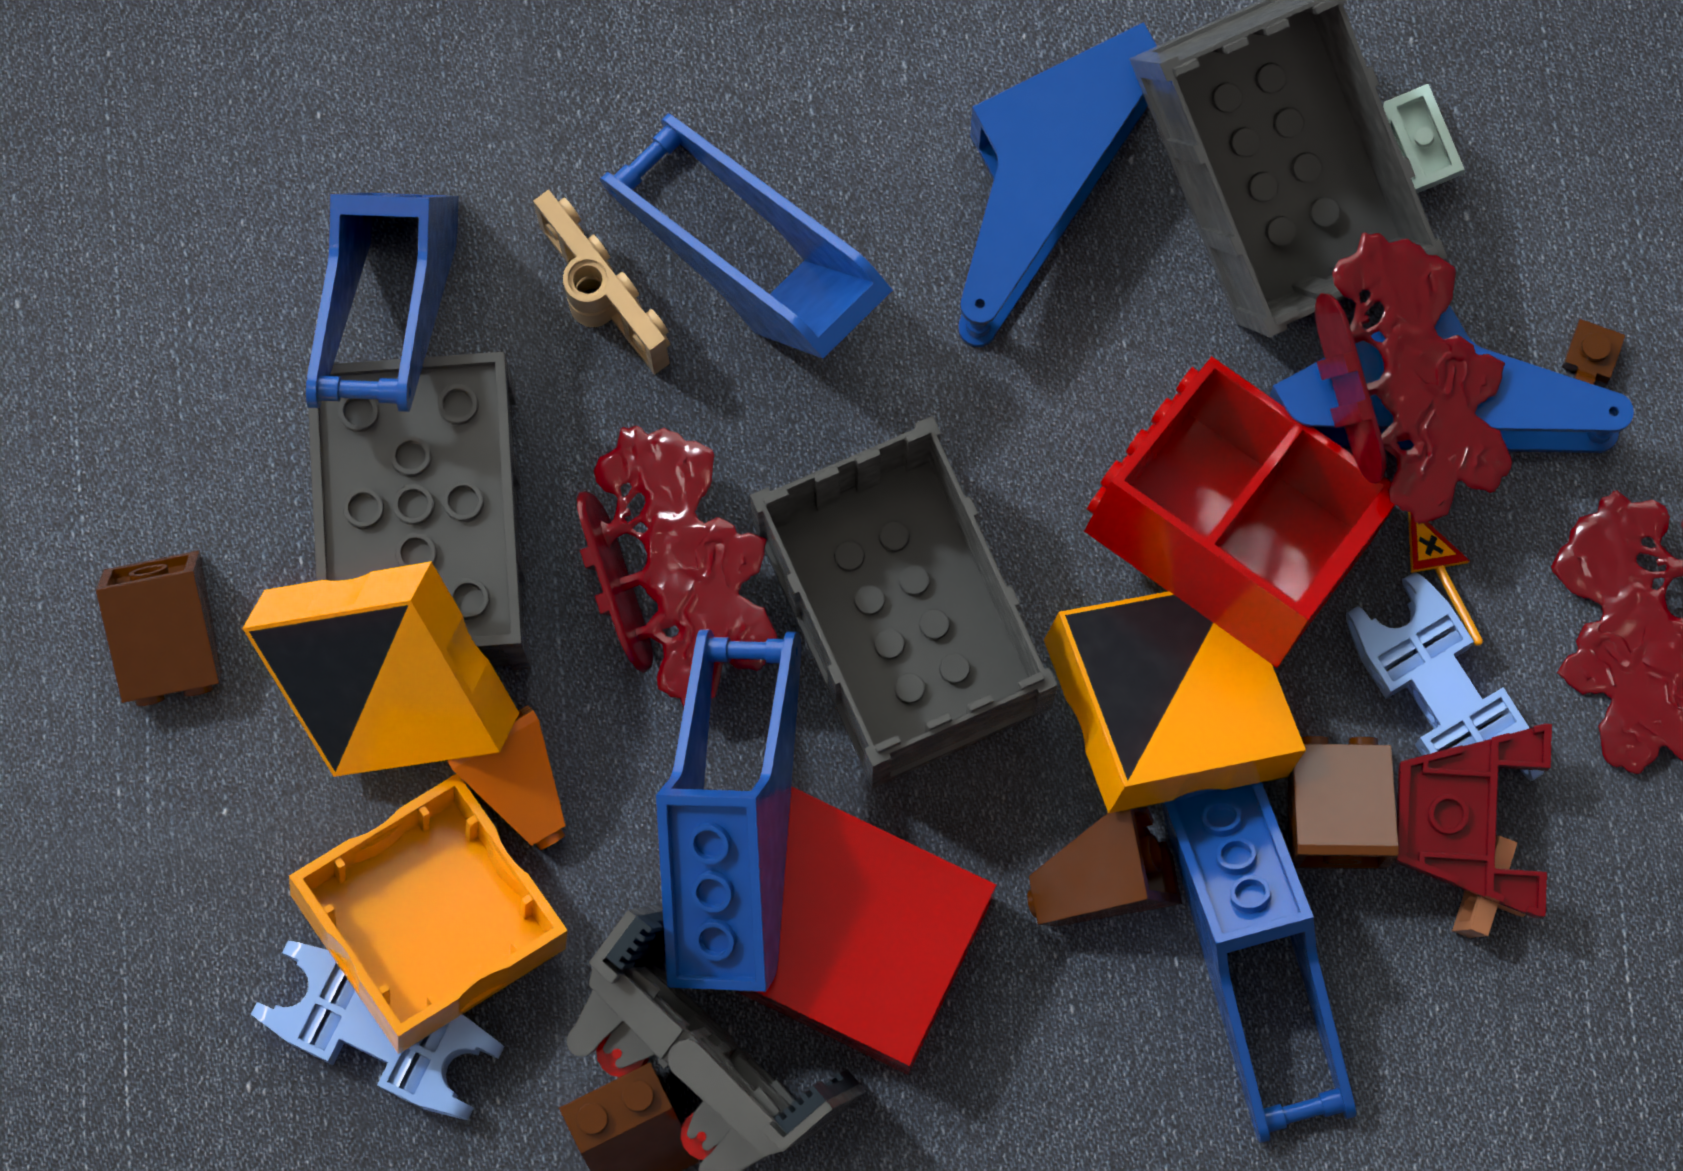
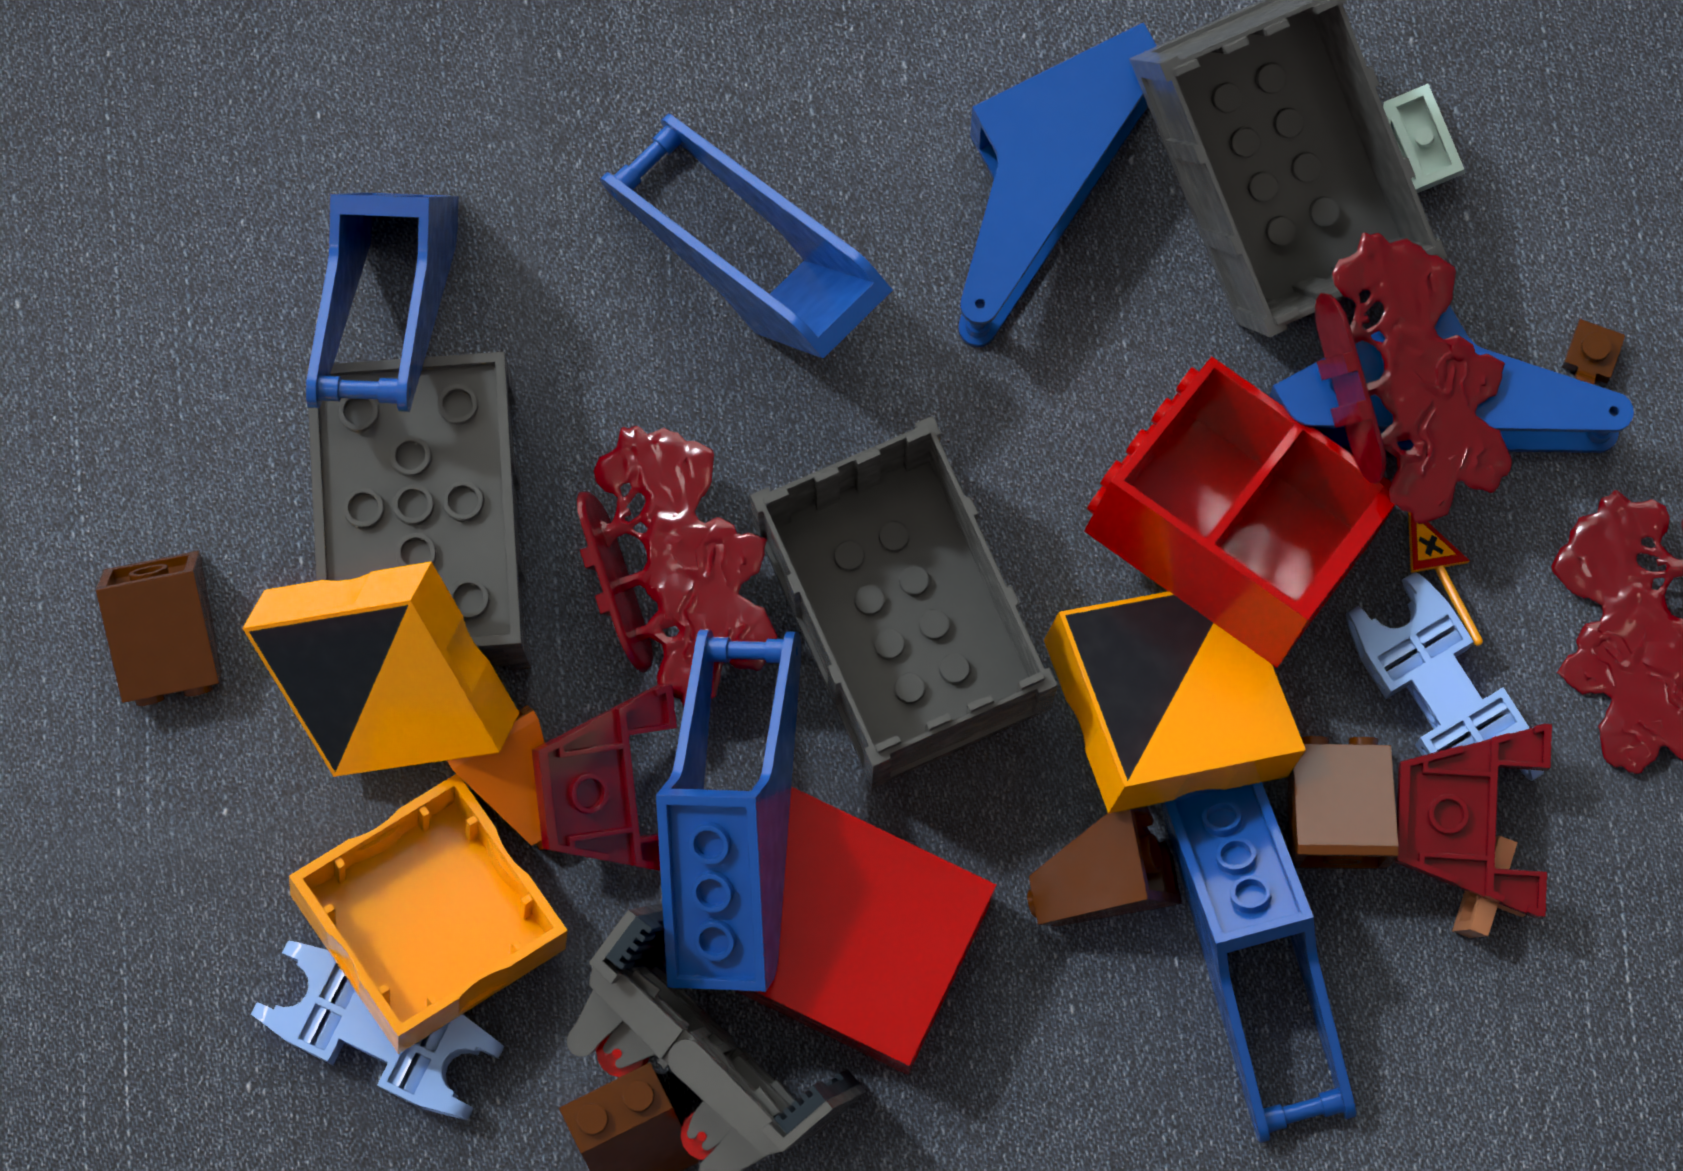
(589, 783): none -> dark red wing
(591, 270): tan plate -> none

